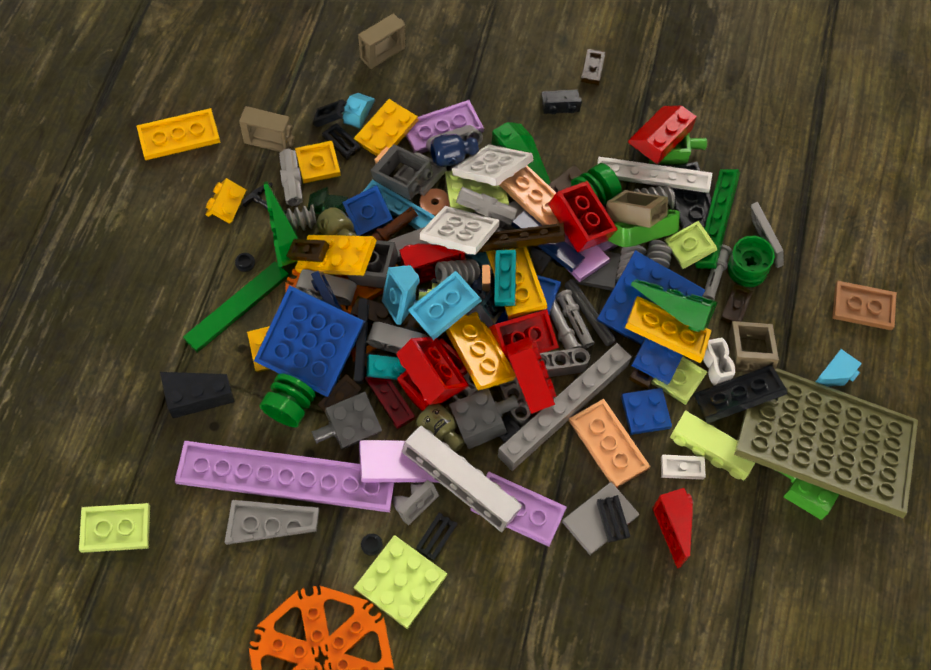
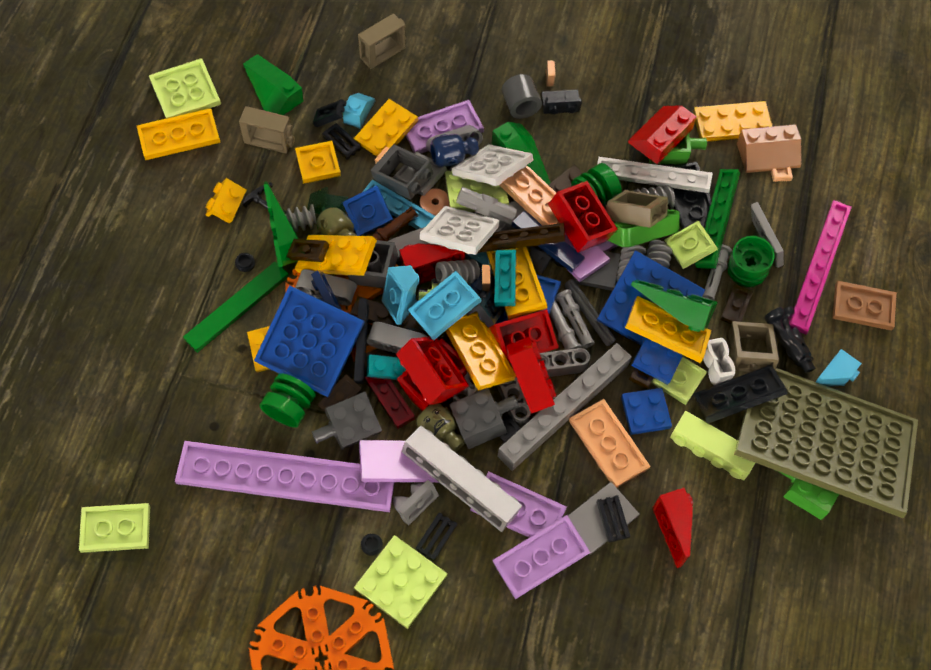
(185, 89): none -> yellowish green plate
(195, 392): black wedge -> none
(266, 520): light grey wing -> none
(273, 86): none -> green wedge
(290, 177): light grey piece -> none
(521, 96): none -> dark grey piece
(541, 557): none -> lavender tile
(550, 73): none -> light nougat tile
(593, 67): plate -> none
(683, 467): white plate -> none
(728, 120): none -> yellow plate
(770, 148): none -> medium nougat slope
(782, 175): none -> light nougat tile
(790, 338): none -> black piece
(819, 266): none -> dark pink tile

